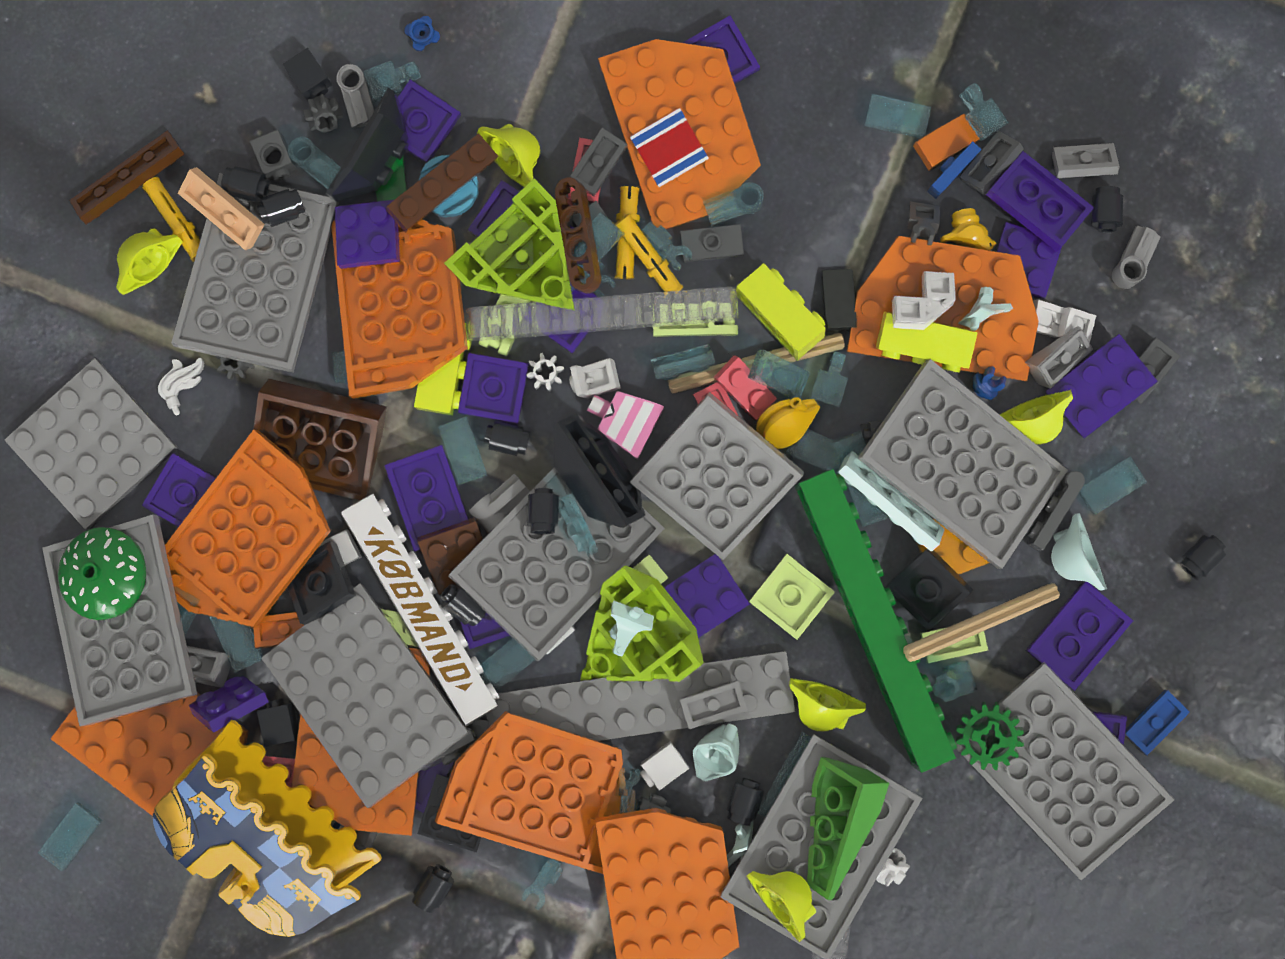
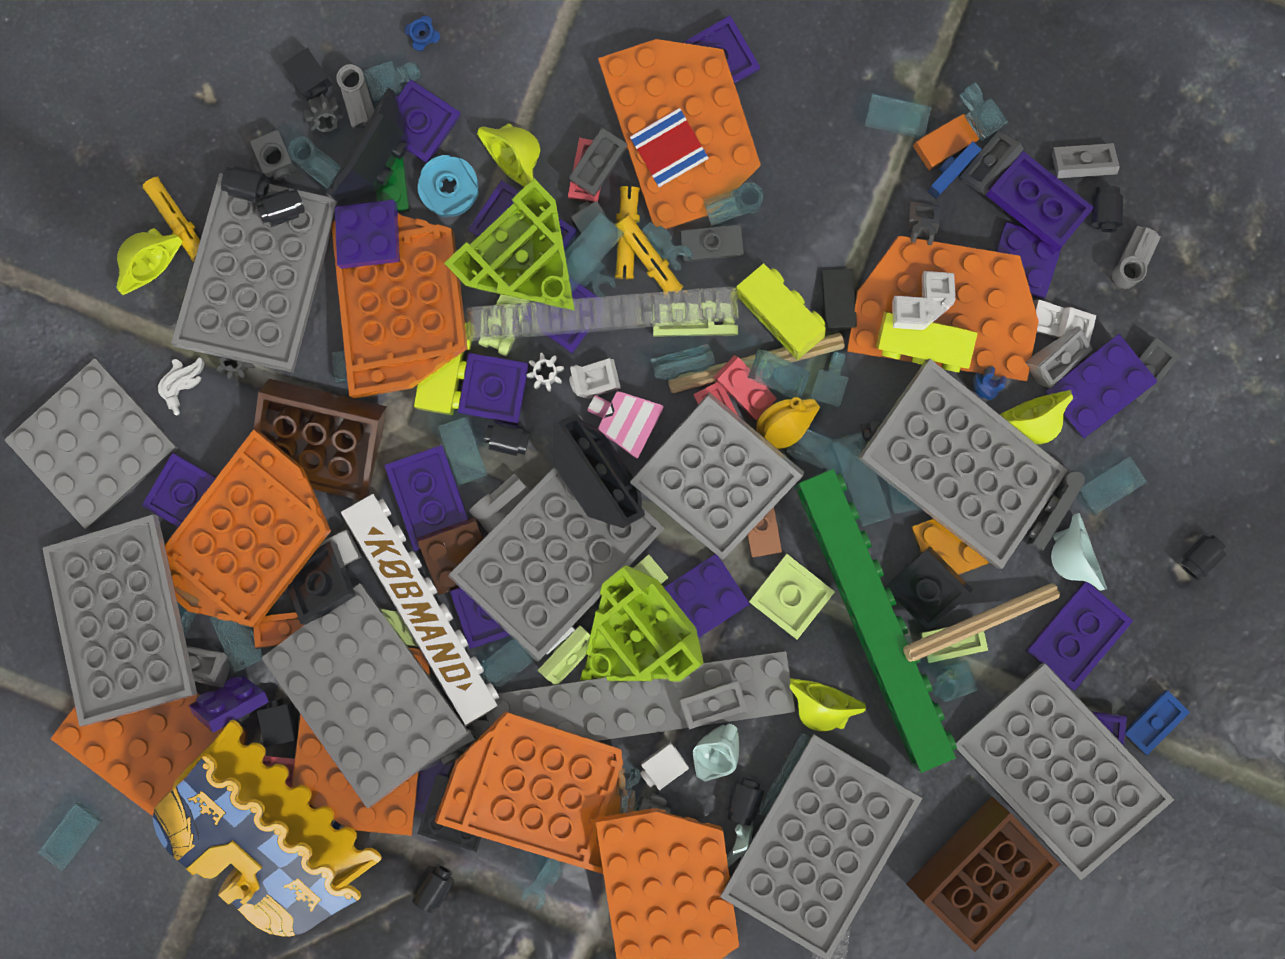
(116, 578): green dish -> none
(126, 177): reddish brown plate -> none
(221, 208): light nougat plate -> none
(441, 182): reddish brown plate -> none
(461, 605): black brick -> none
(543, 511): black brick -> none
(566, 656): none -> yellowish green plate
(574, 236): reddish brown beam -> none
(583, 537): clear light blue plate -> none
(628, 623): light aqua piece -> none
(765, 537): none -> nougat plate
(787, 898): neon yellow hat -> none
(844, 814): bright green wedge -> none
(892, 502): light aqua plate -> none
(894, 868): white gear -> none
(968, 231): yellow animal -> none
(978, 732): green gear -> none
(983, 309): light aqua piece -> none
(983, 874): none -> reddish brown slope

